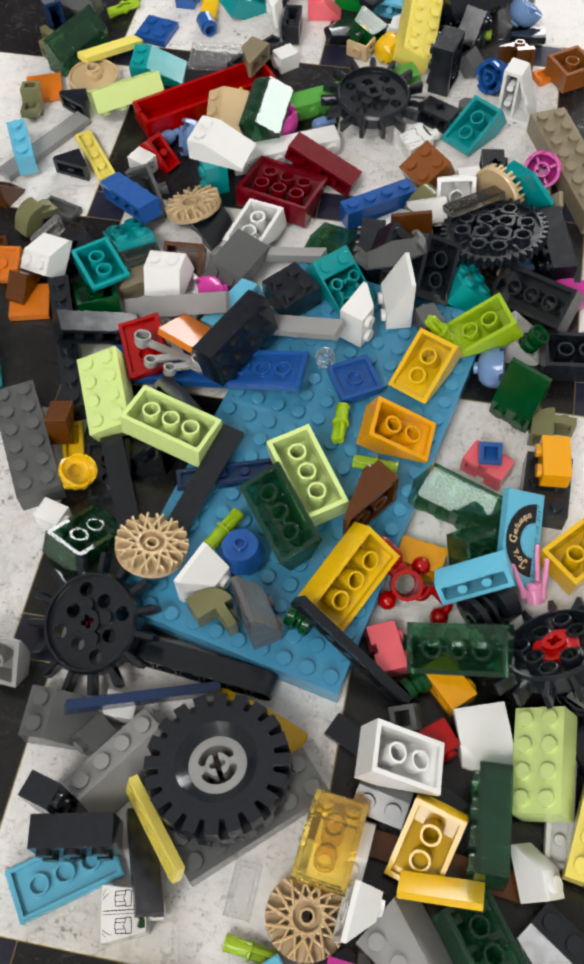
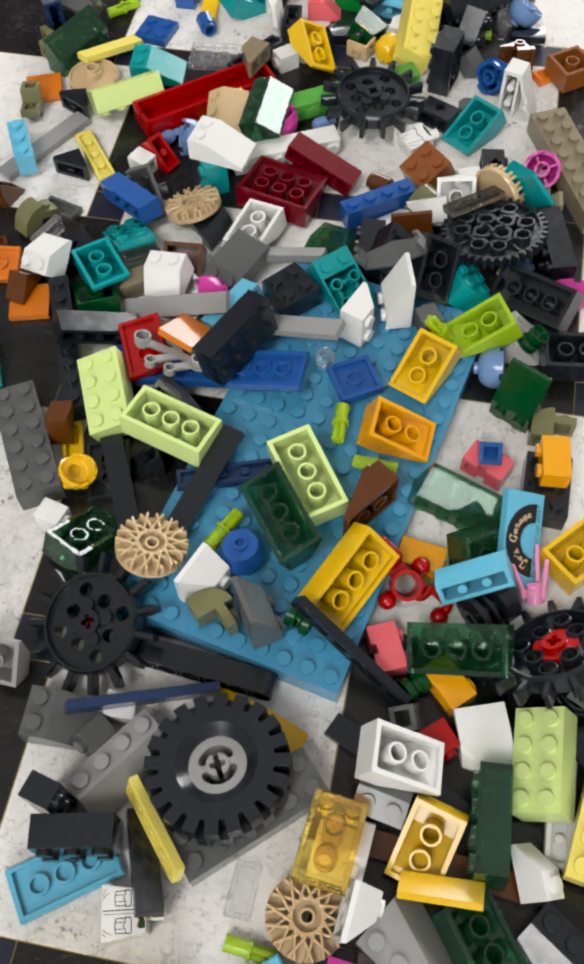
(312, 44): none -> yellow slope
(377, 180): none -> reddish brown brick

